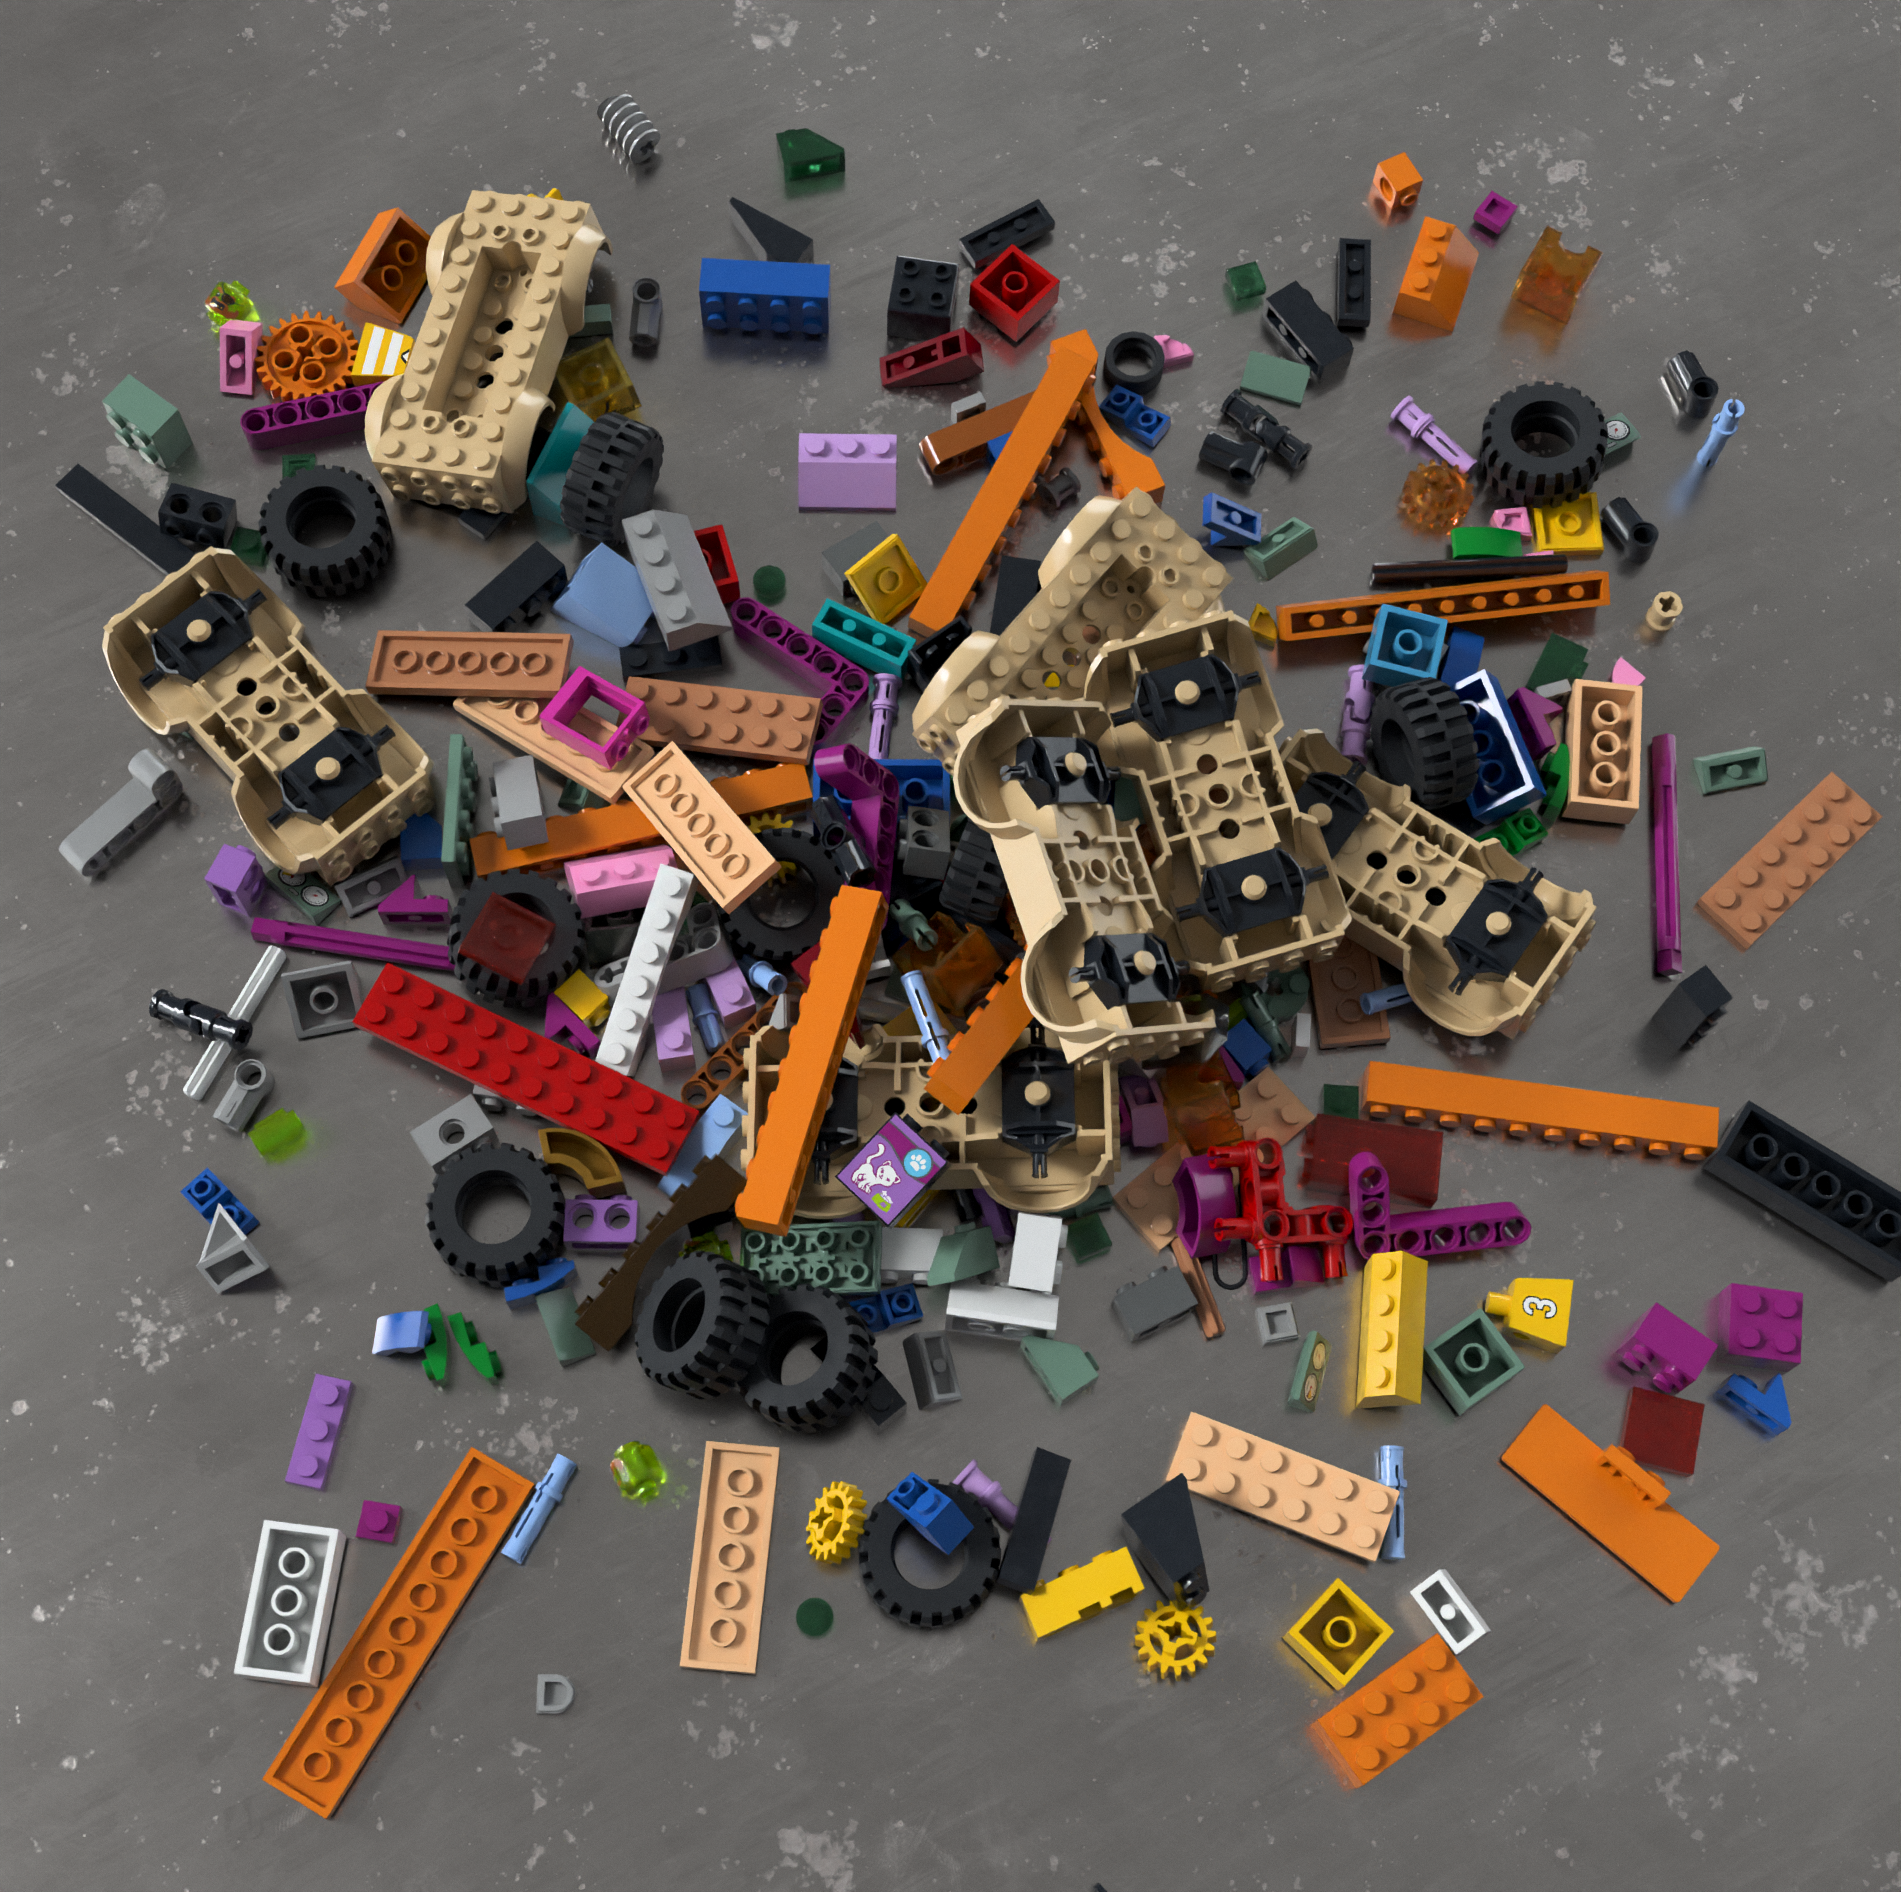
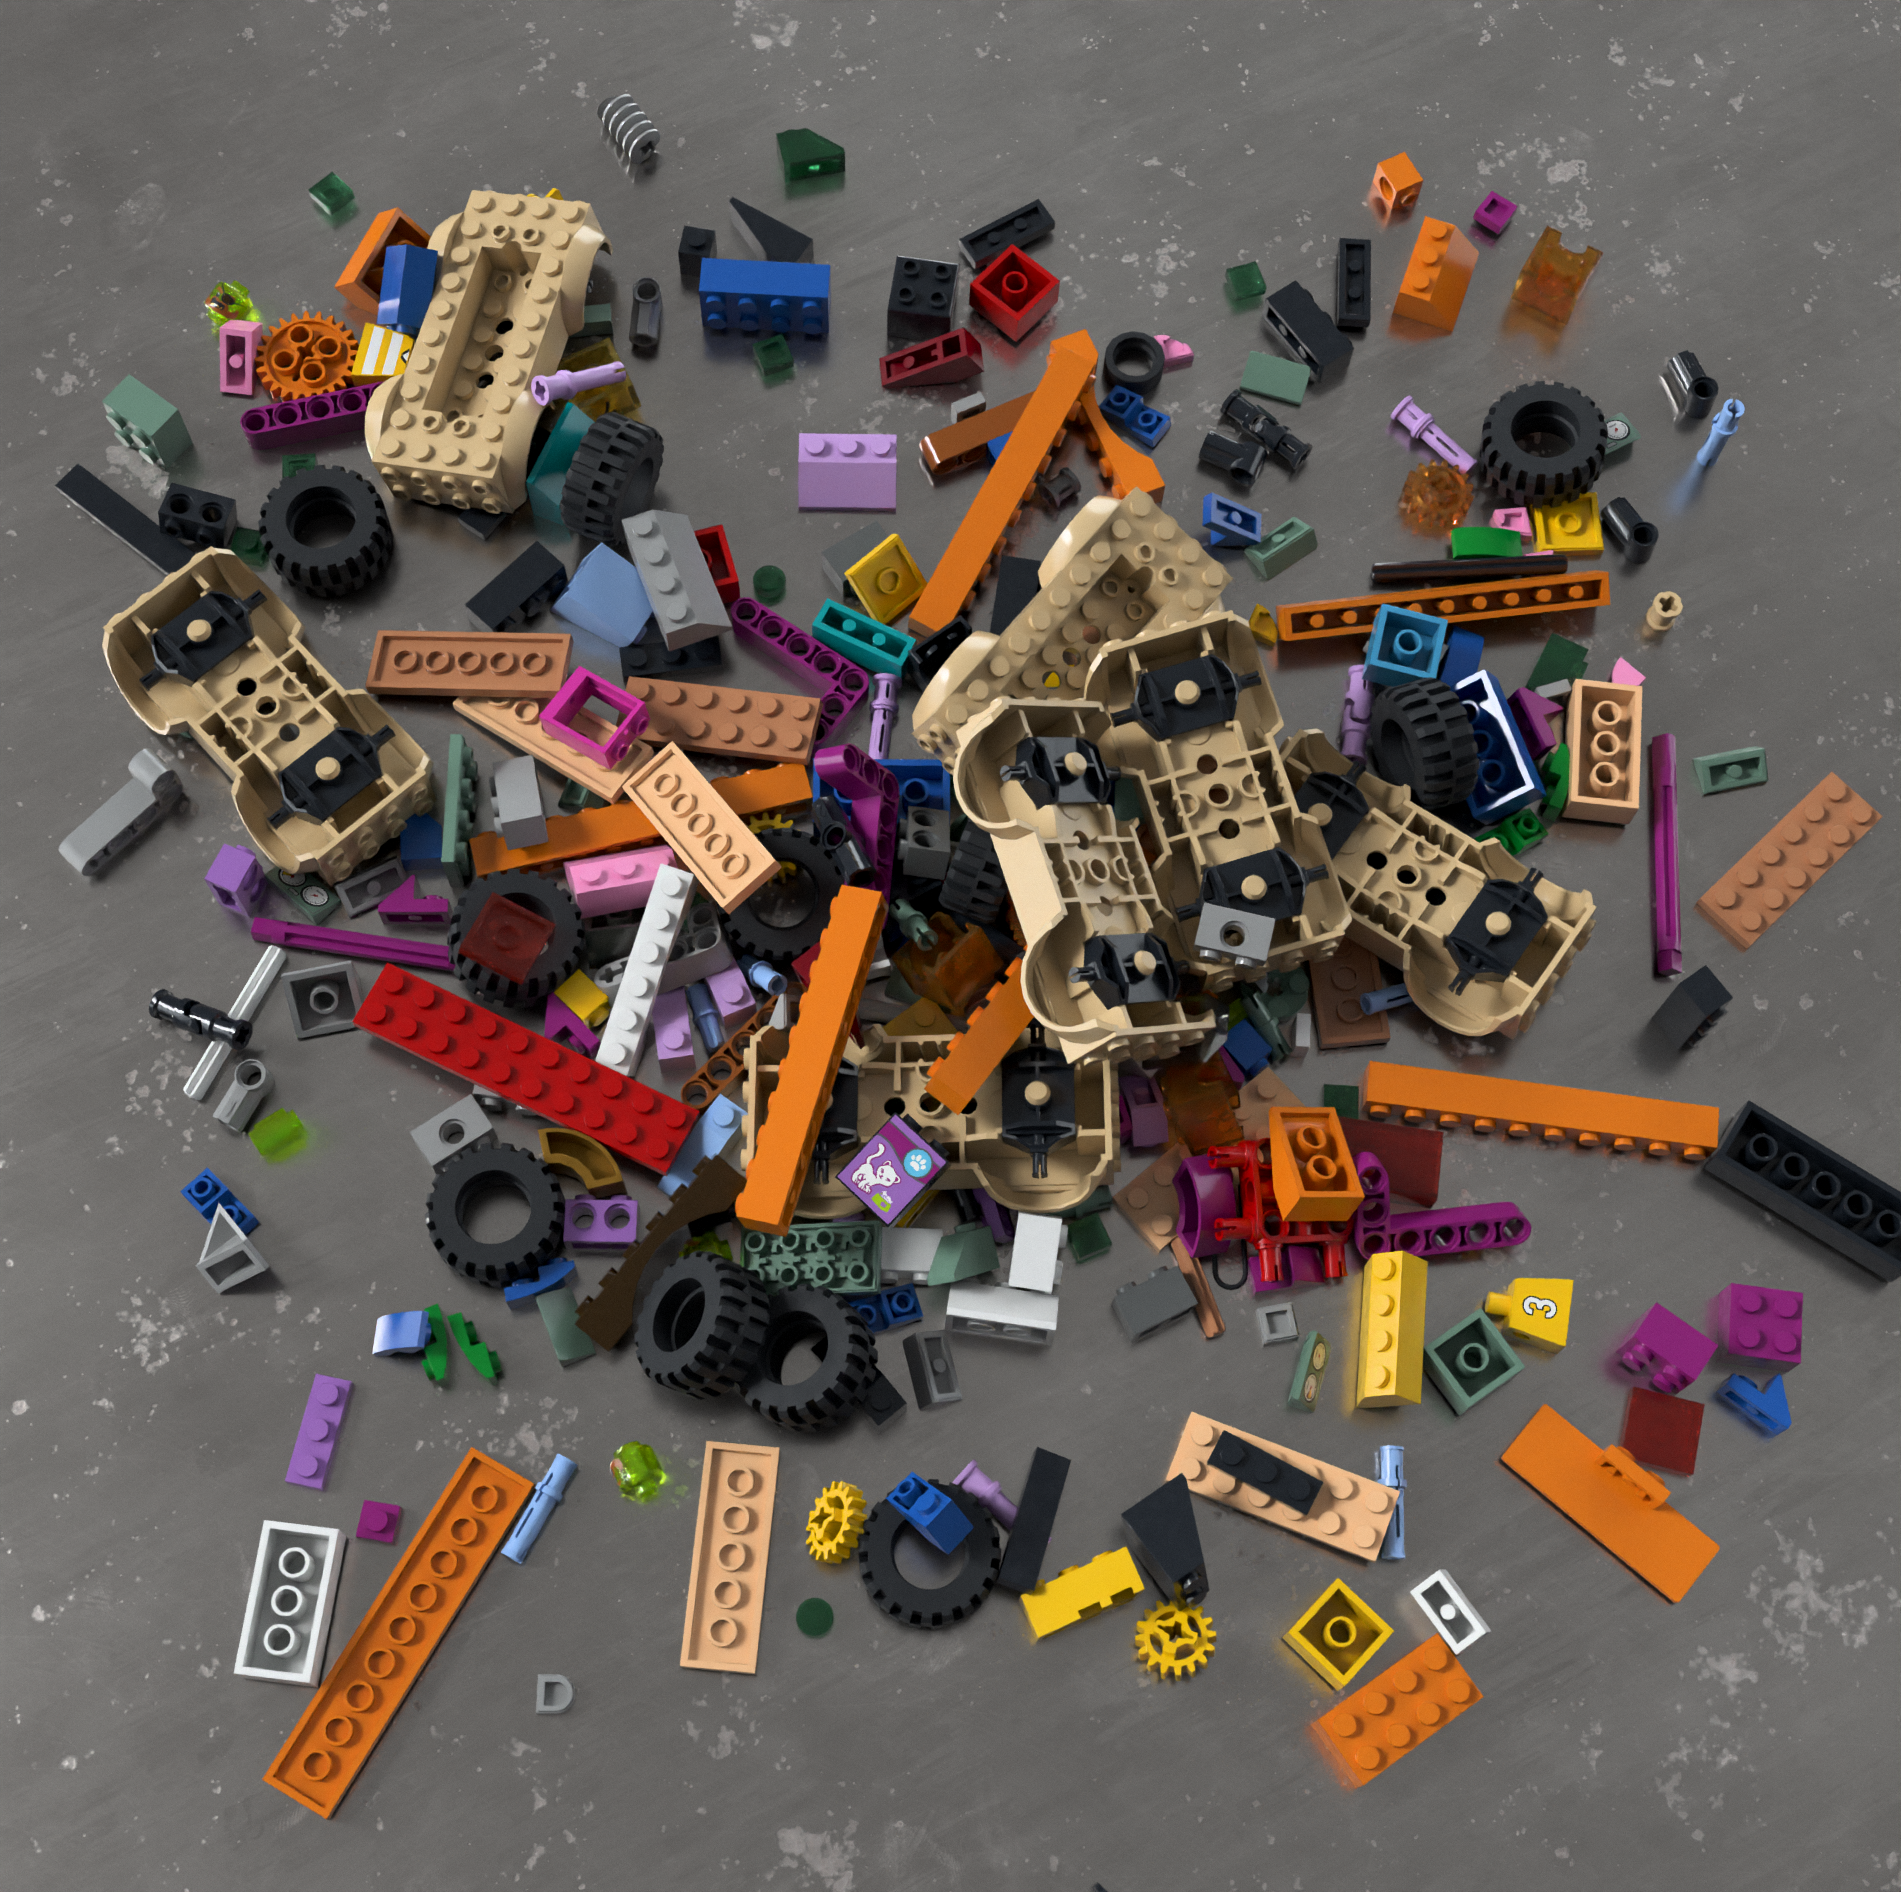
(331, 193): none -> clear green plate
(406, 287): none -> blue brick
(567, 384): none -> lavender pin
(695, 245): none -> black brick
(773, 355): none -> clear green plate
(915, 986): light blue pin -> none
(1061, 1366): sand green slope -> none
(1254, 928): none -> light grey brick
(1265, 1473): none -> black plate
(1312, 1165): none -> orange slope

